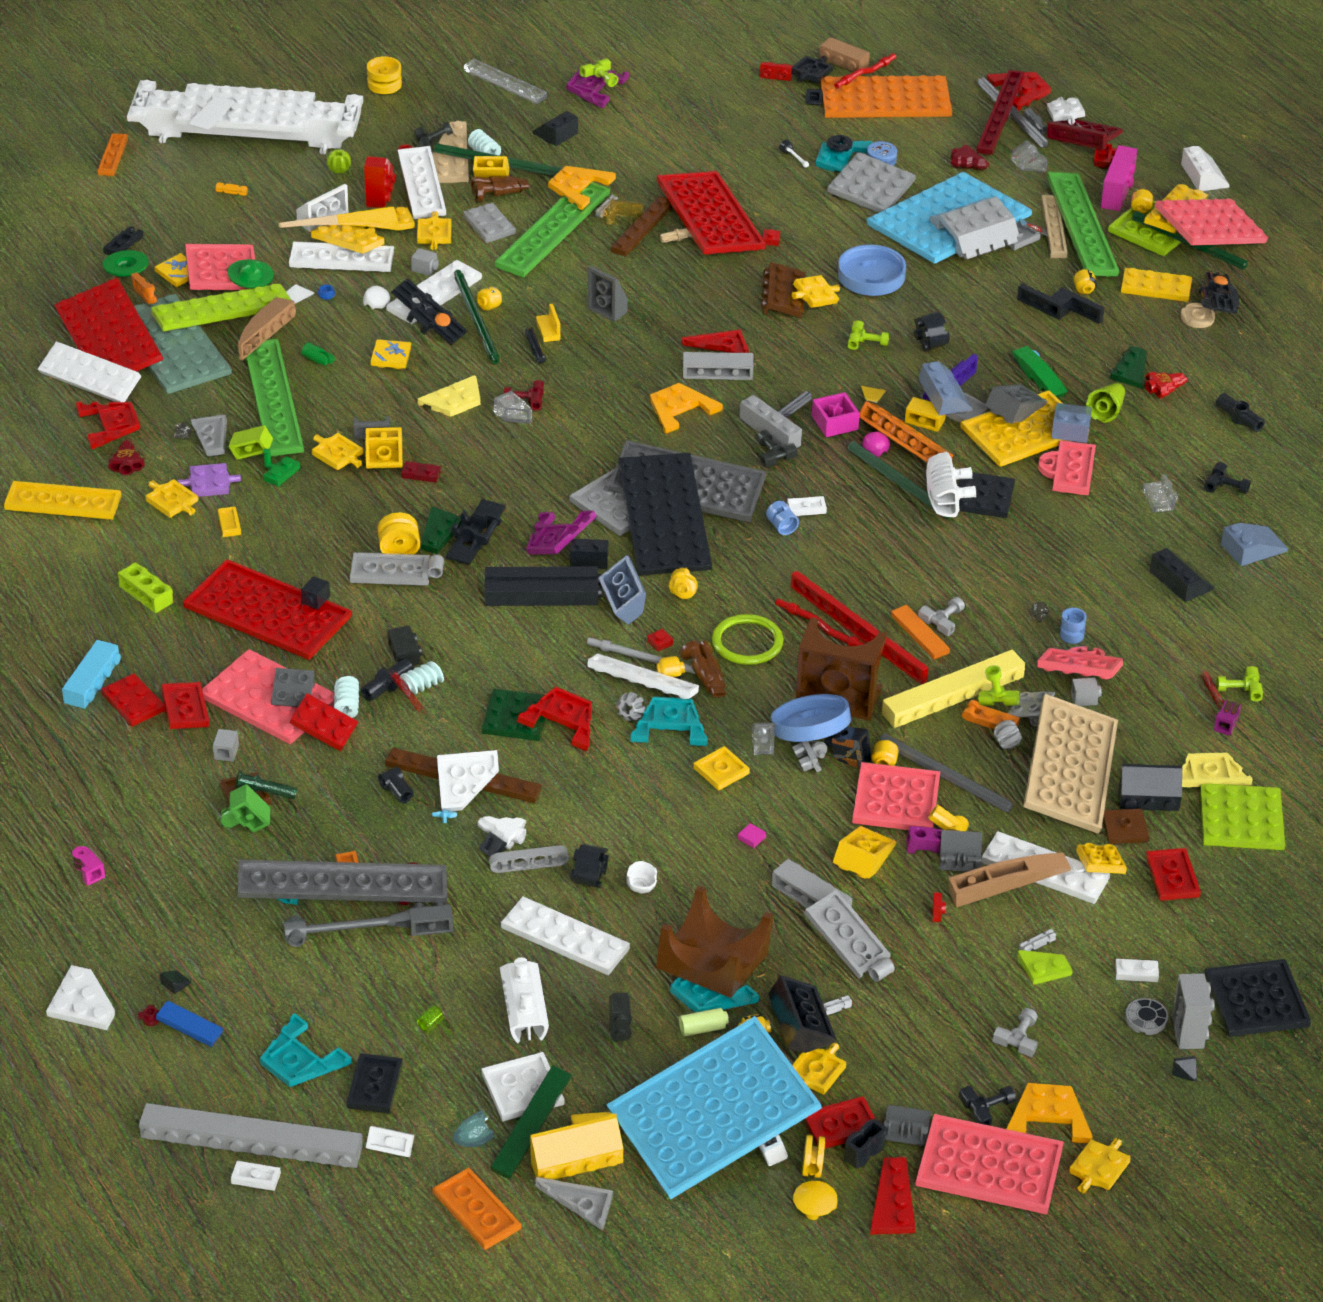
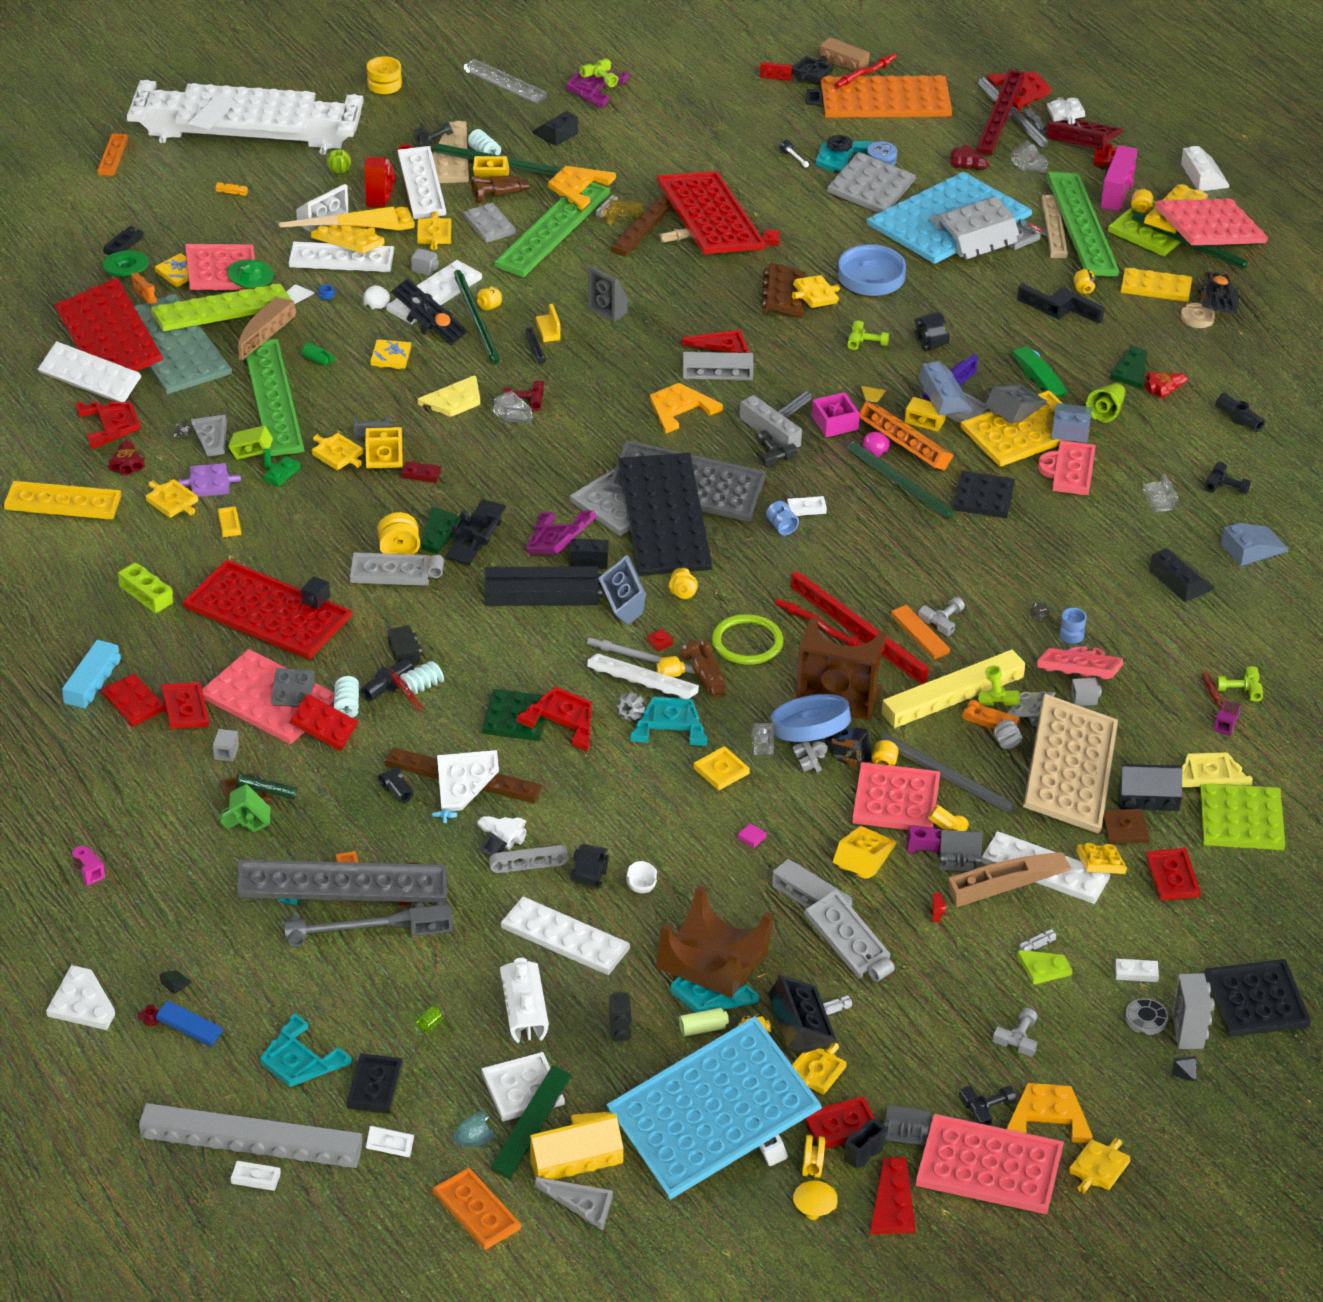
(942, 485): white piece -> none

